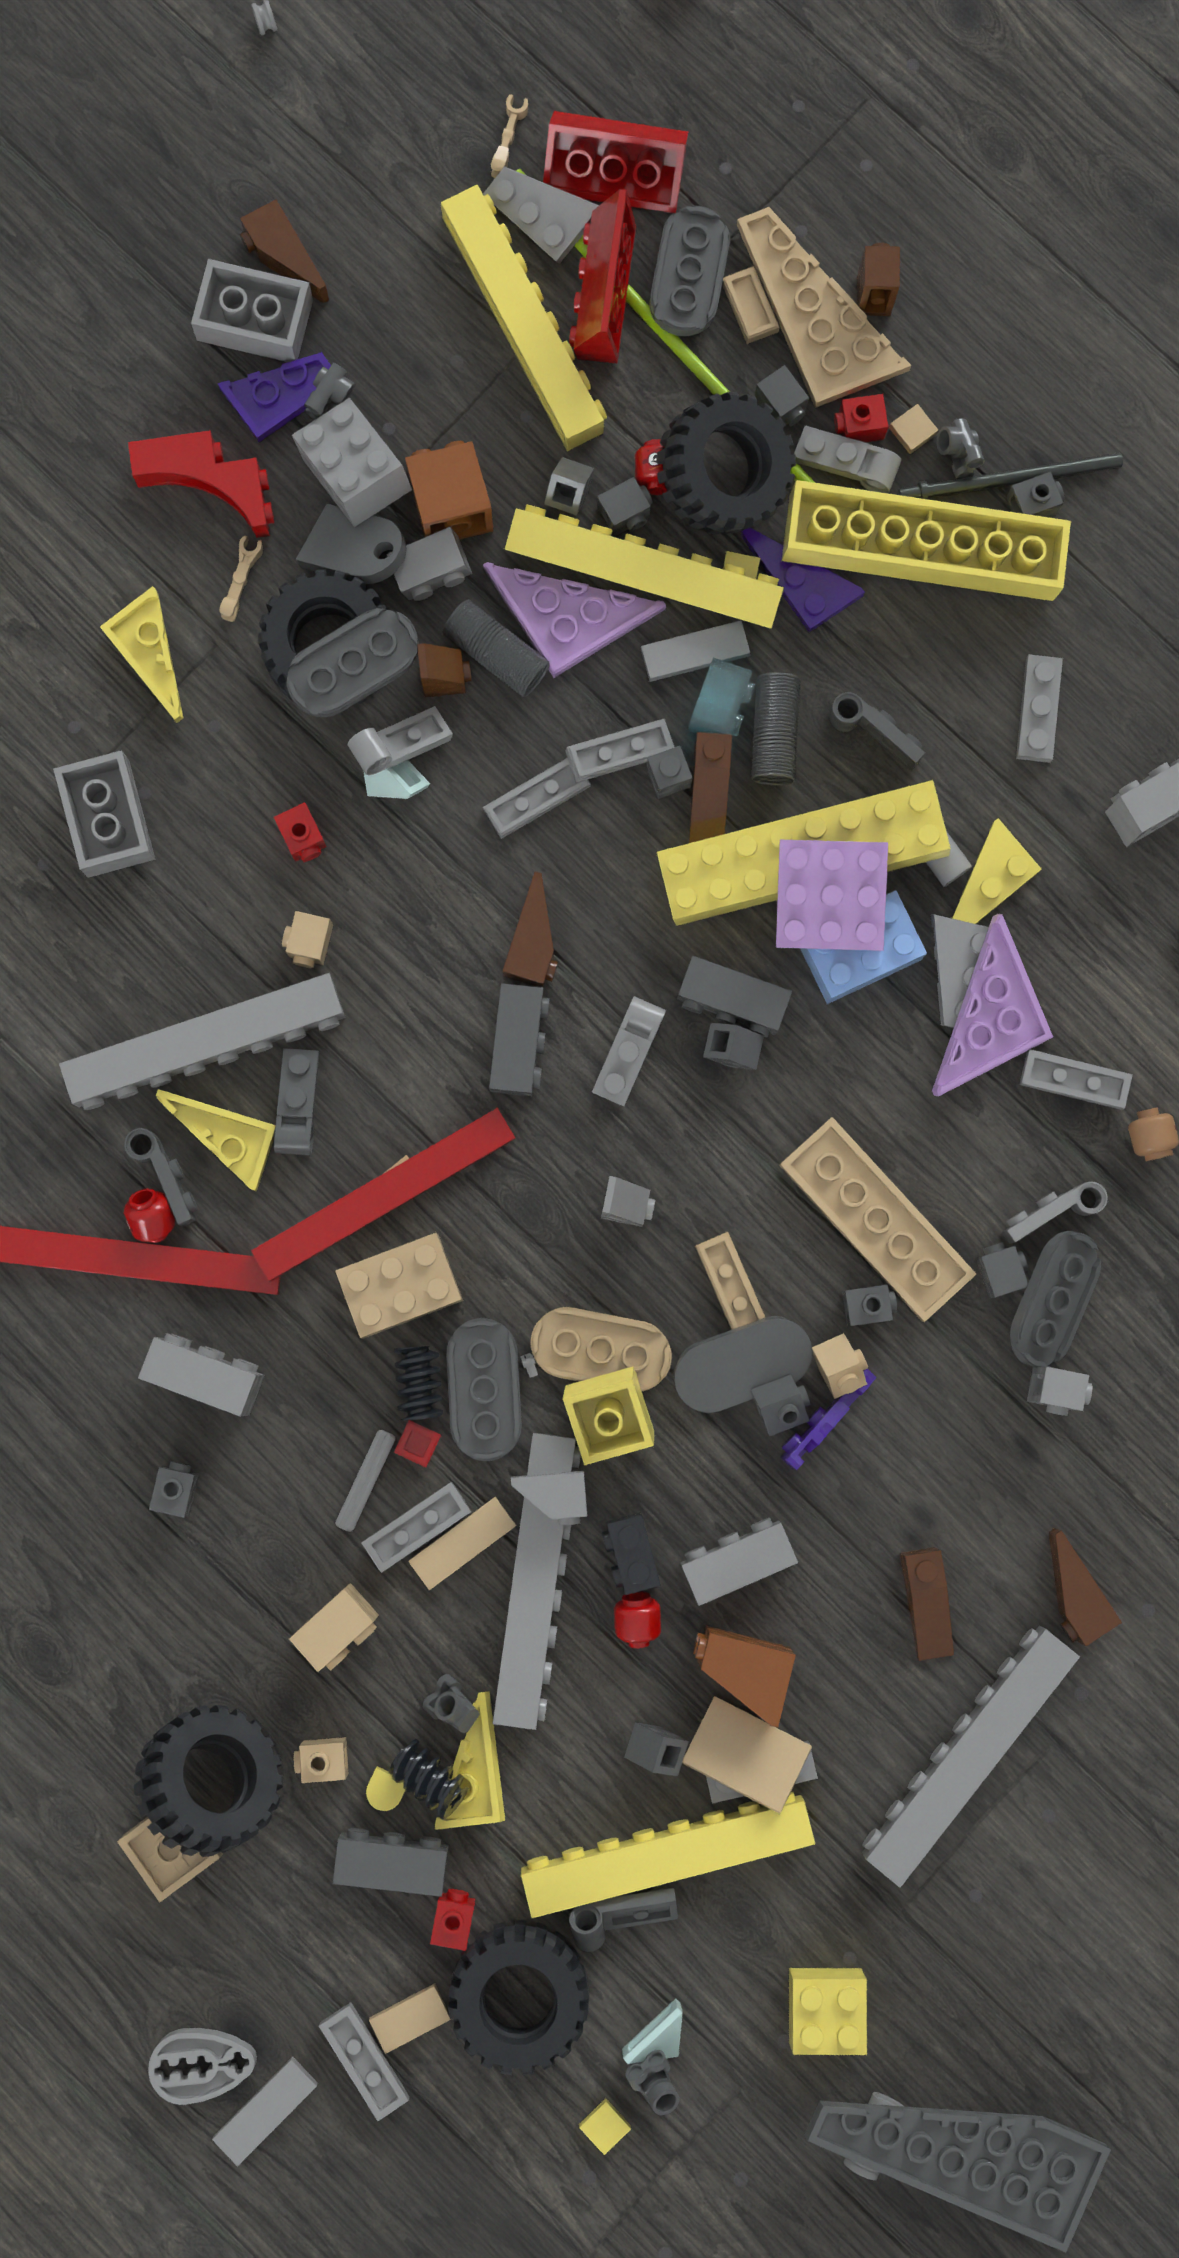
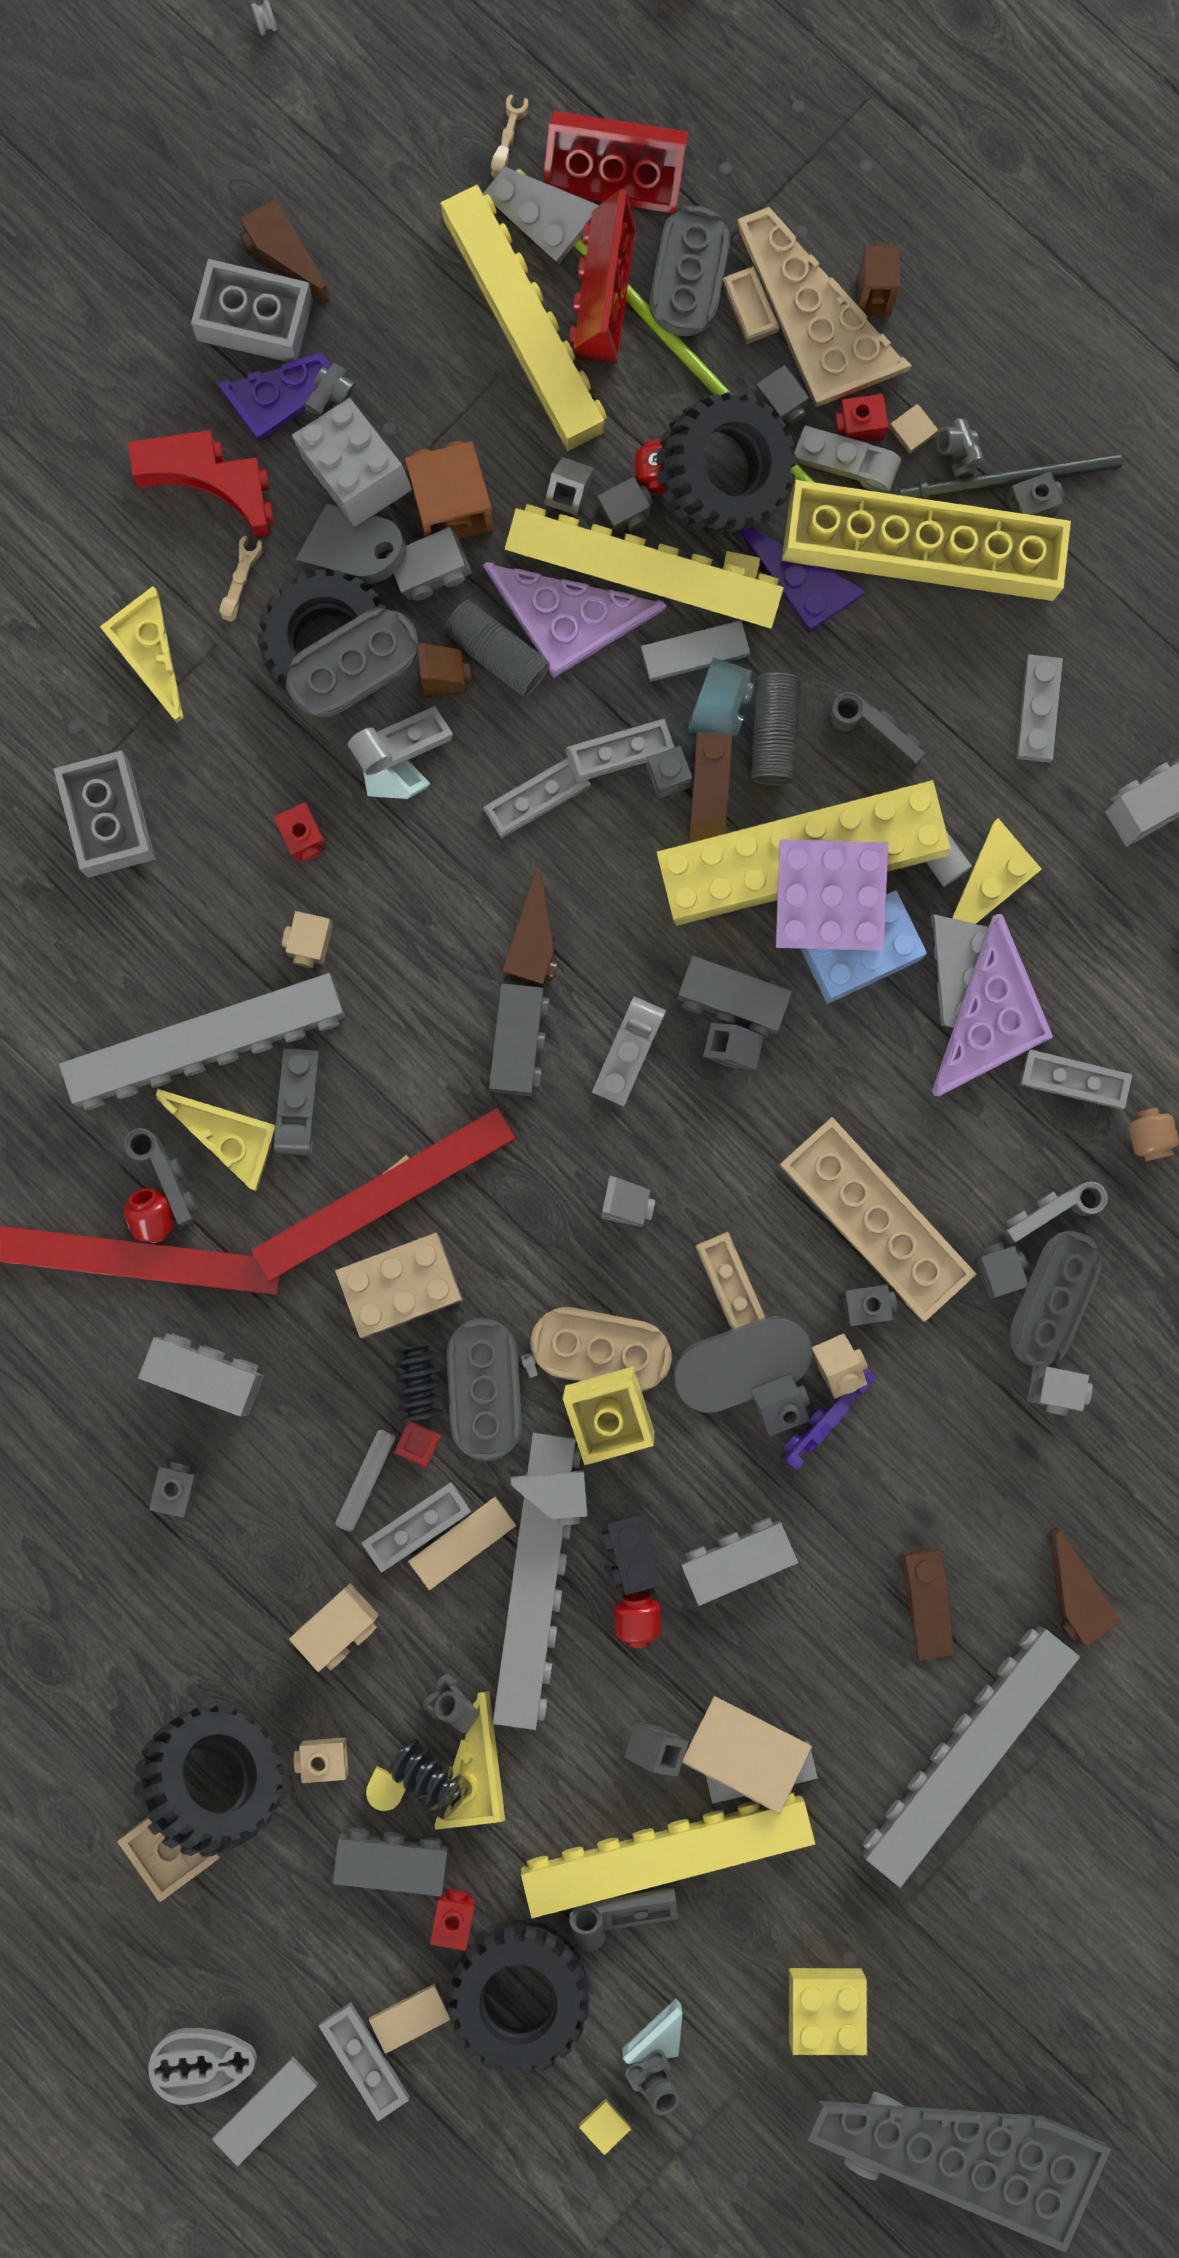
(748, 1669): dark orange slope -> none

